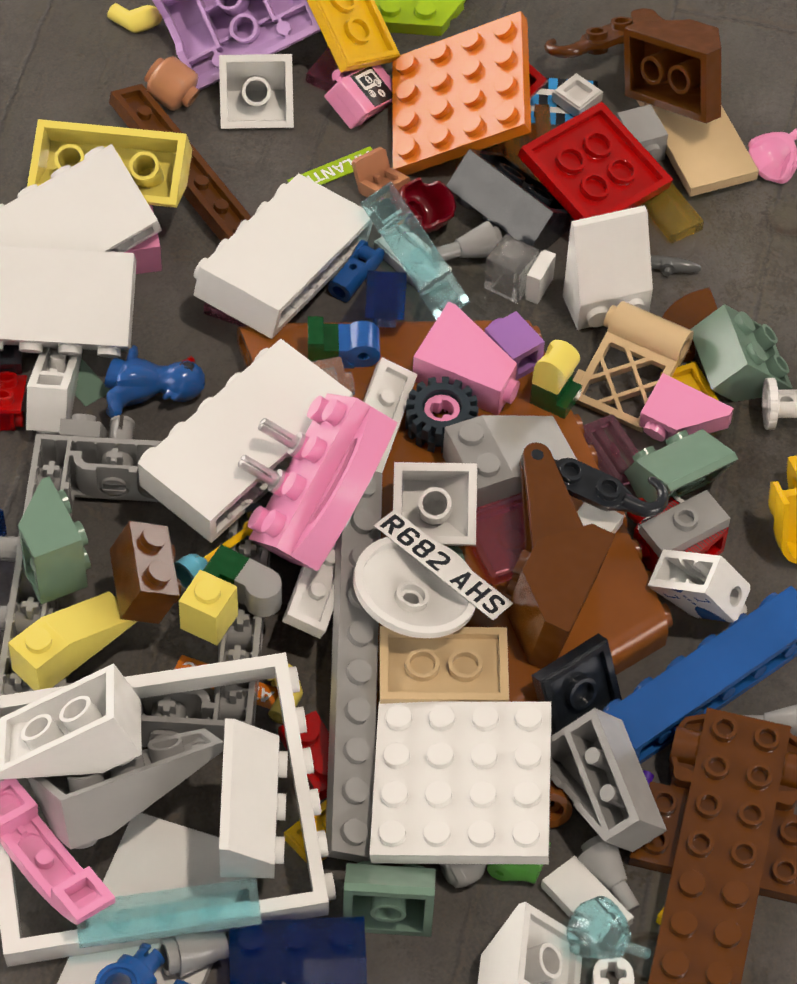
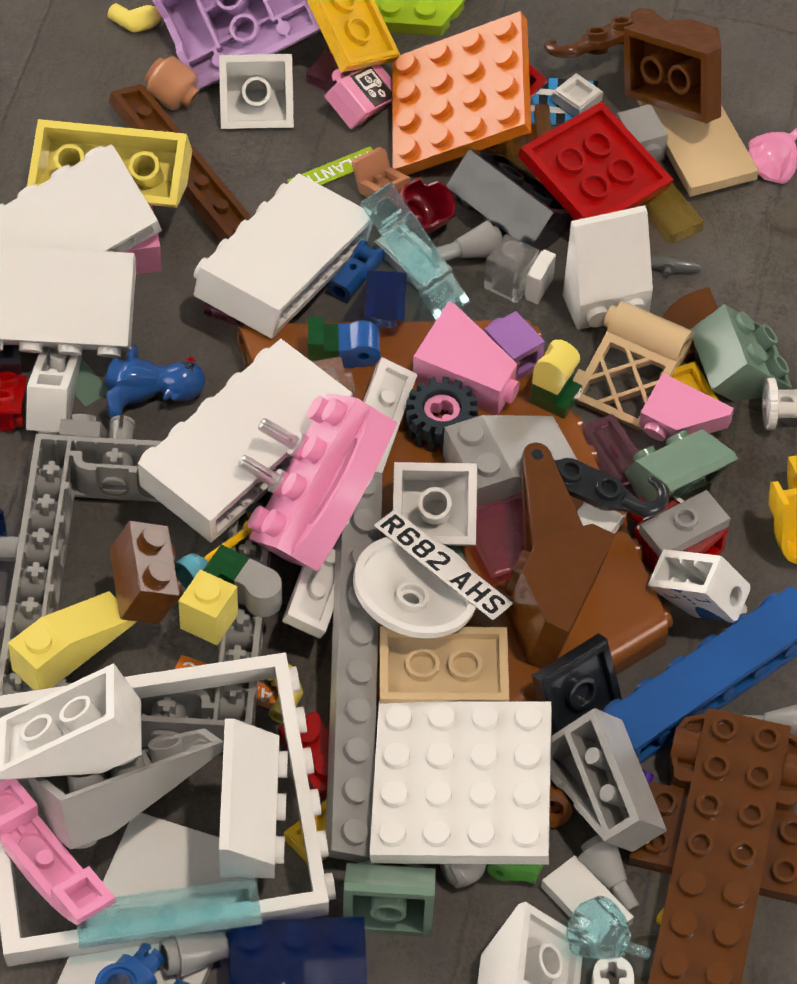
(53, 544): sand green slope -> none

